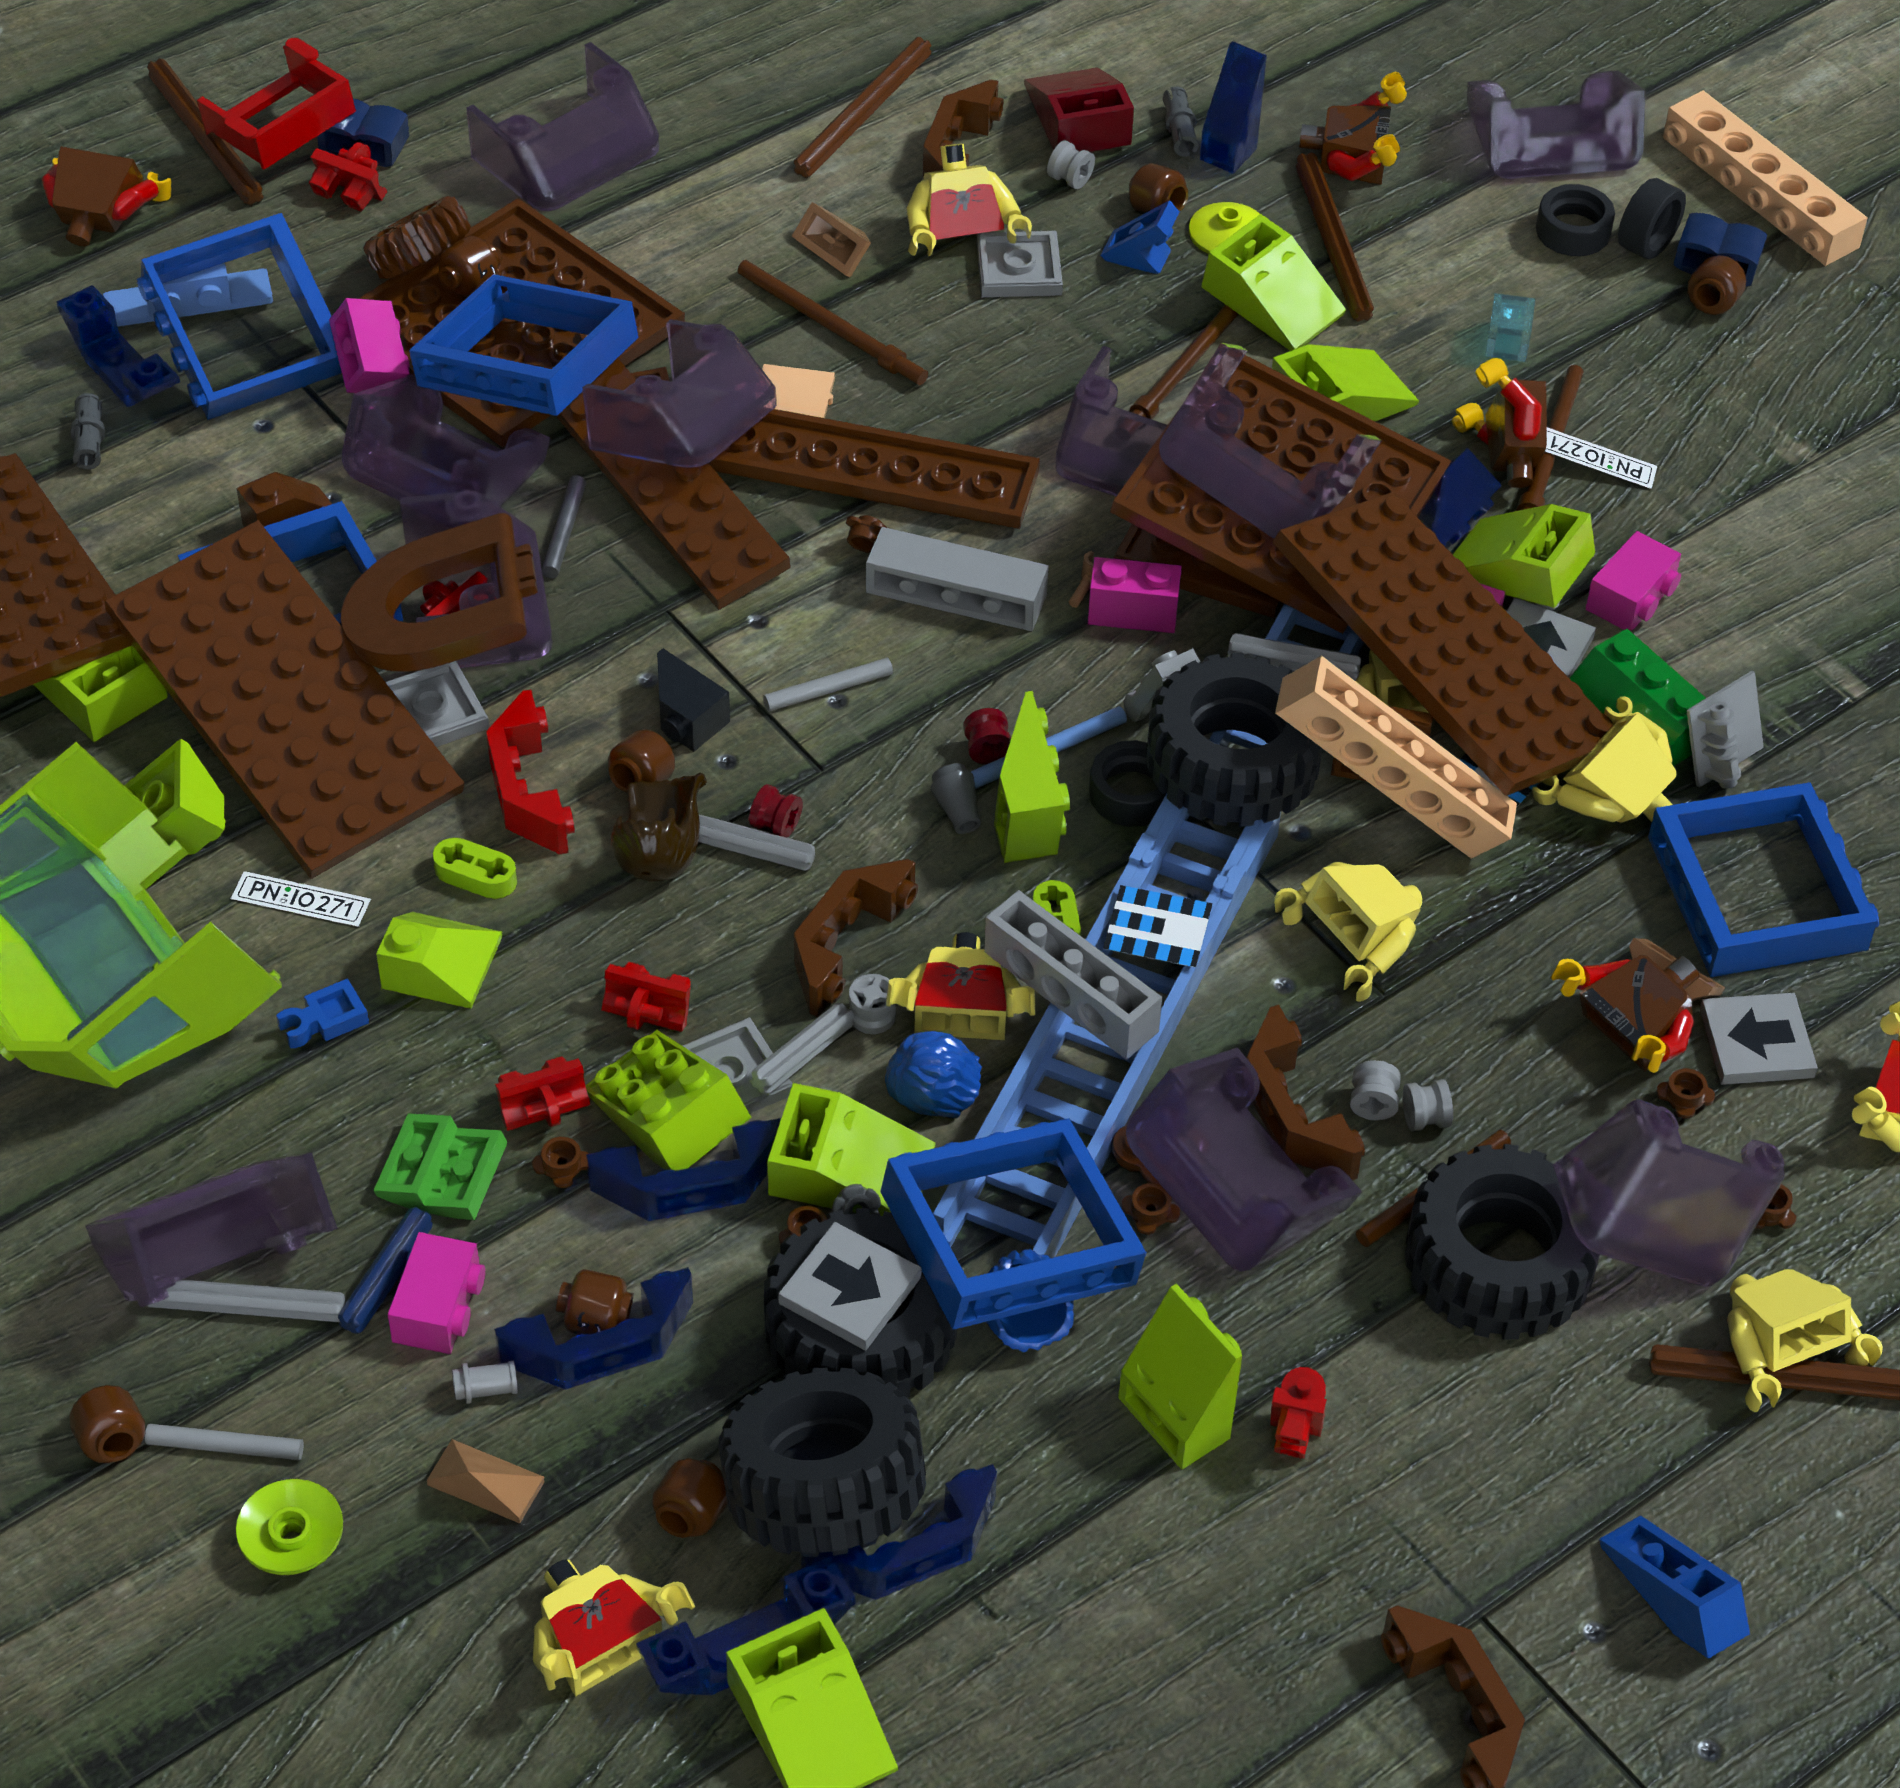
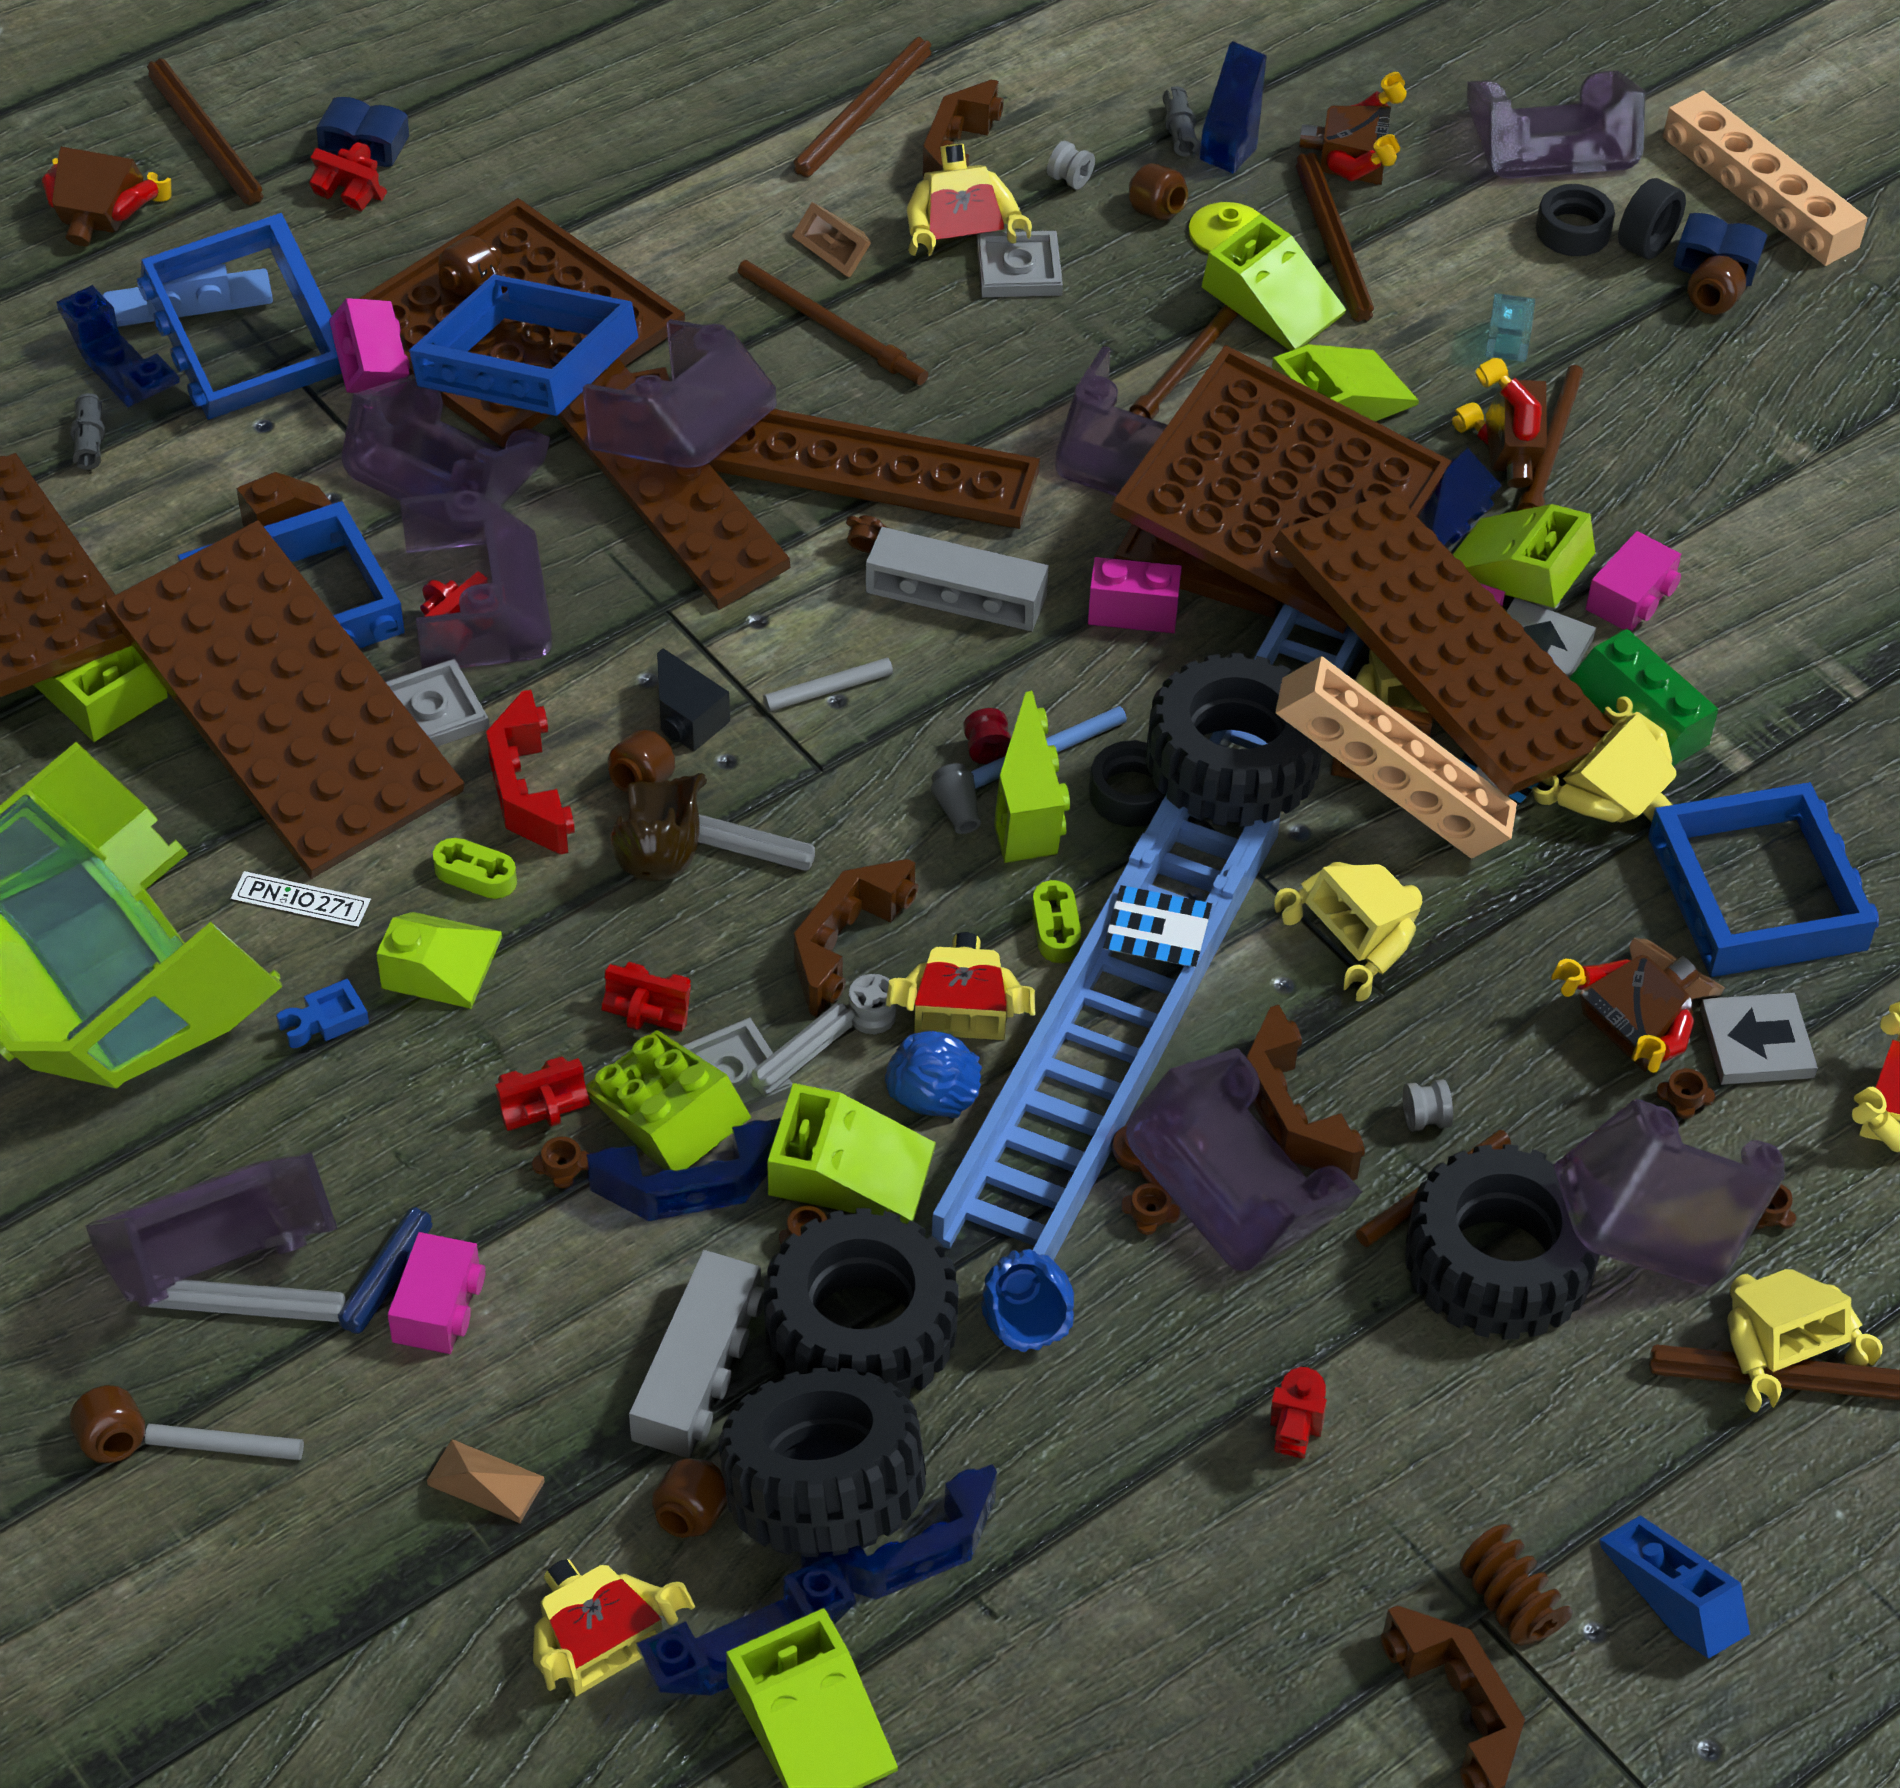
(181, 798): lime slope -> none
(288, 1508): lime dish -> none
(293, 129): red piece -> none
(406, 646): reddish brown piece -> none
(417, 237): reddish brown gear -> none
(440, 1166): bright green slope -> none
(484, 1381): light grey pin -> none
(563, 527): flat silver bar -> none
(575, 151): clear purple windscreen -> none
(594, 1302): reddish brown head -> none
(594, 1356): clear blue slope -> none
(696, 1354): none -> light grey brick
(775, 811): dark red wheel -> none
(801, 389): light nougat piece -> none
(850, 1286): light grey tile -> none
(856, 1195): dark grey plate -> none
(1025, 1286): blue window -> none
(1072, 974): light grey brick -> none
(1083, 109): dark red slope -> none
(1085, 582): medium nougat hand -> none
(1139, 702): light grey hinge -> none
(1142, 241): blue slope -> none
(1183, 1379): lime slope -> none
(1207, 453): clear purple windscreen -> none
(1292, 655): light grey axle -> none
(1375, 1090): light grey wheel -> none
(1510, 1589): none -> reddish brown piece
(1600, 458): white sticker -> none
(1725, 732): light grey hinge -> none

